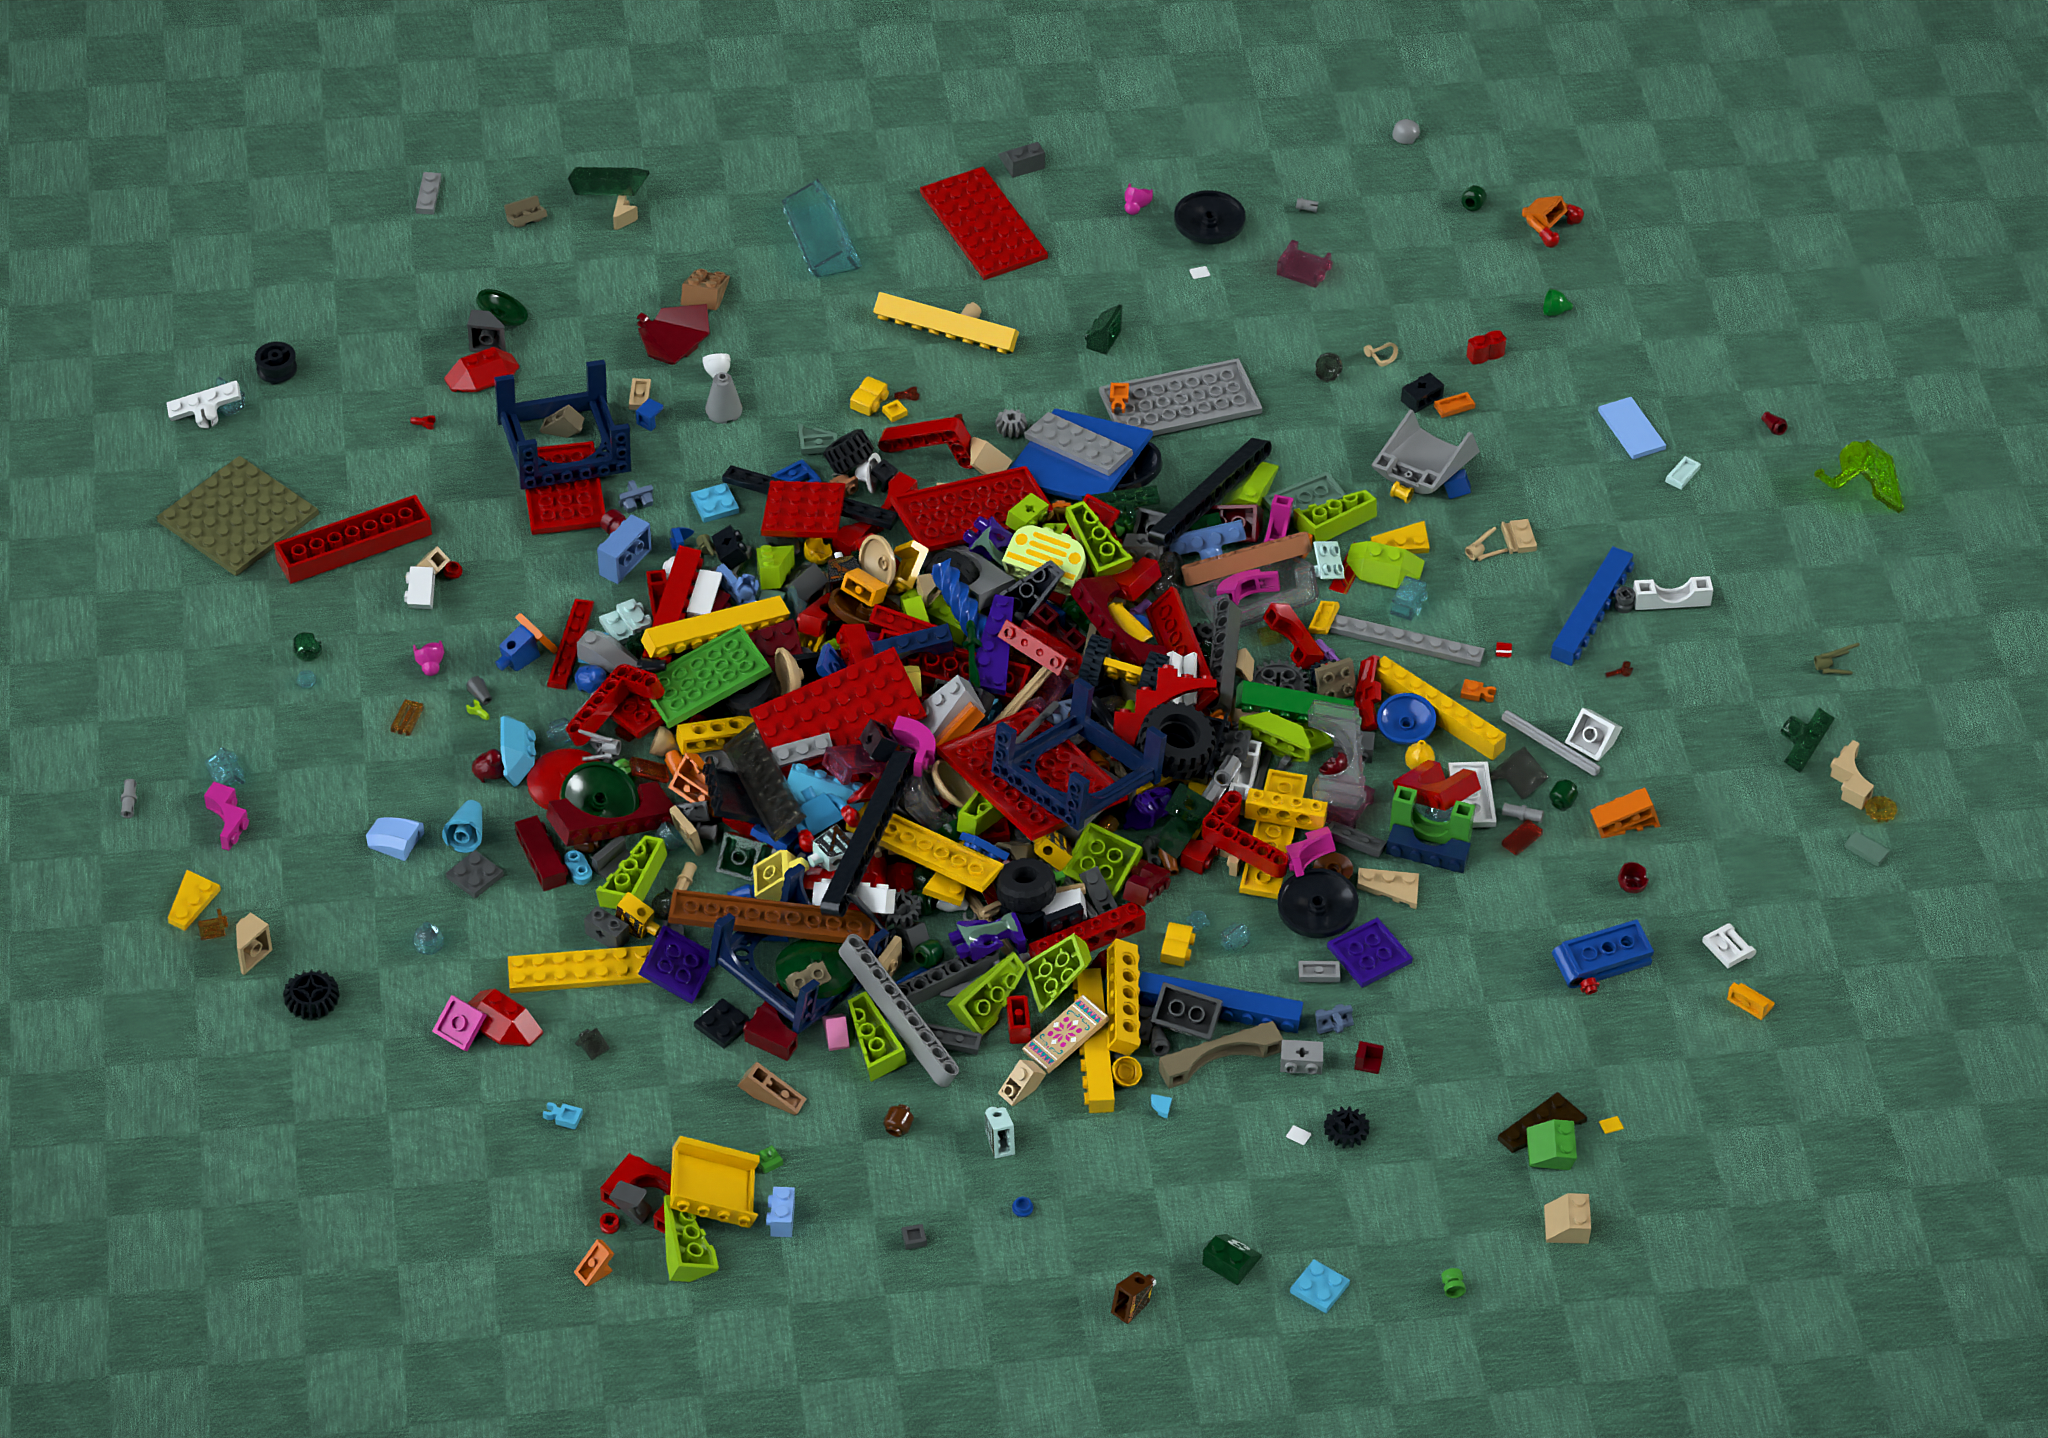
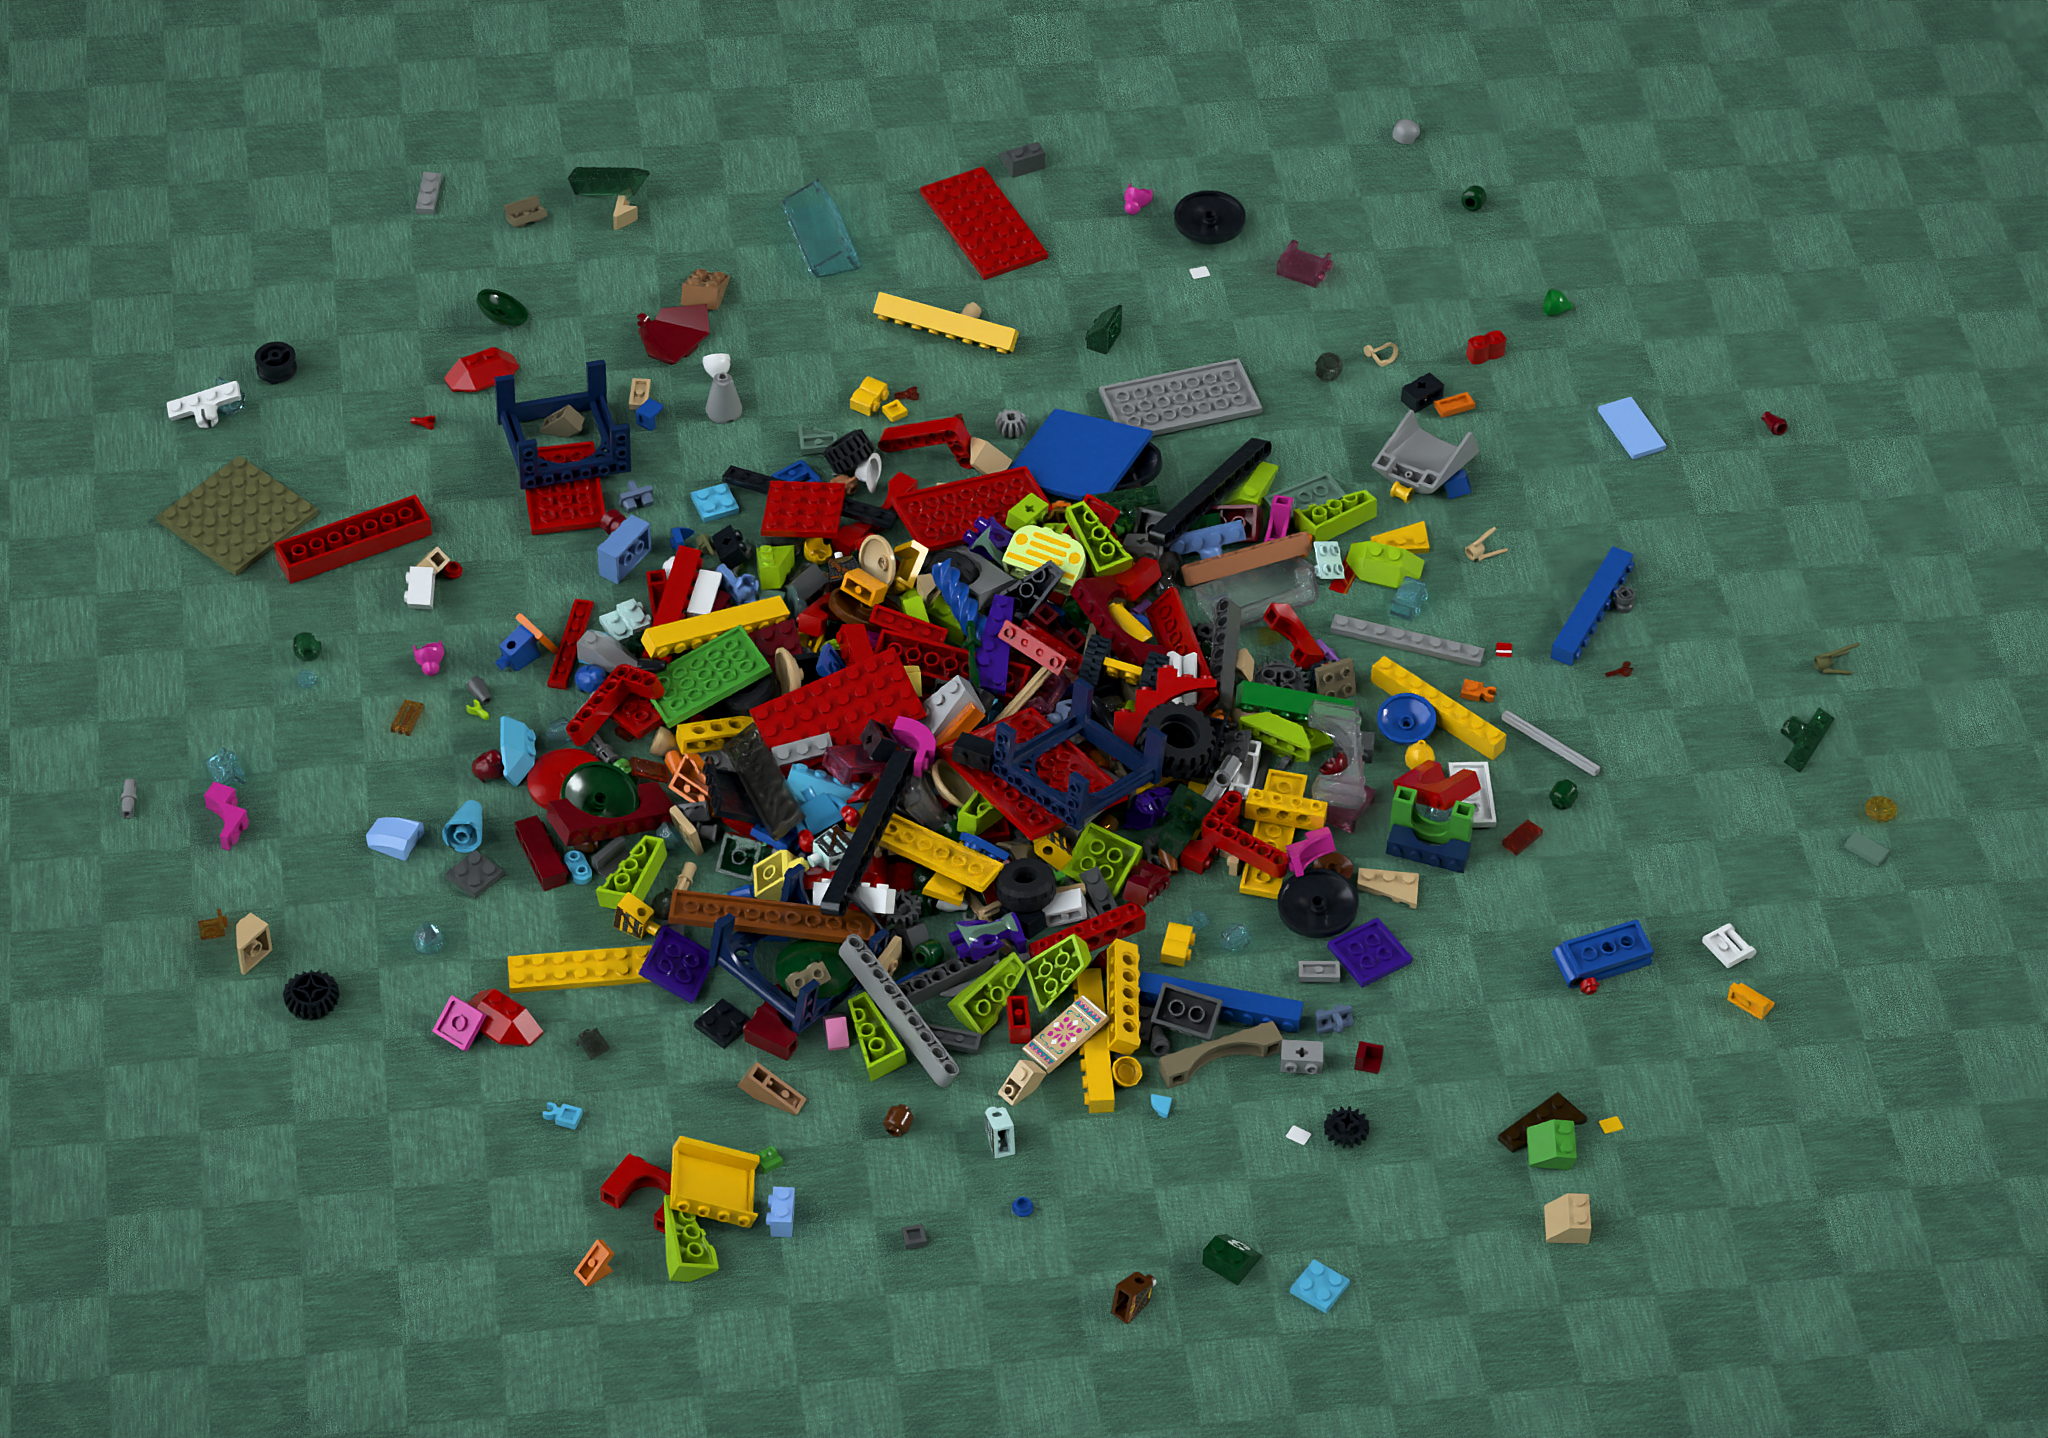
(191, 899): yellow wing -> none
(485, 331): dark grey slope -> none
(606, 928): dark grey brick -> none
(609, 746): light grey plant -> none
(609, 1229): red bush -> none
(631, 1201): dark grey slope -> none
(884, 472): black panel -> none
(932, 640): dark blue arch -> none
(973, 751): none -> black brick
(1037, 722): dark grey piece -> none
(1062, 919): black plate -> none
(1078, 443): light grey plate -> none
(1119, 395): orange plate -> none
(1248, 583): dark pink arch -> none
(1303, 204): light grey pin -> none
(1323, 617): yellow plate -> none
(1357, 839): dark grey plate -> none
(1368, 693): red plate -> none
(1453, 1283): bright green wheel -> none
(1519, 536): tan plate -> none
(1521, 772): clear smoke bracket -> none
(1523, 812): light grey pin -> none
(1546, 212): orange torso -> none
(1593, 734): white slope -> none
(1625, 814): orange wedge -> none
(1632, 878): dark red hair -> none
(1683, 472): light aqua tile -> none
(1694, 593): white arch -> none
(1854, 787): tan arch -> none
(1874, 465): clear neon green plate -> none

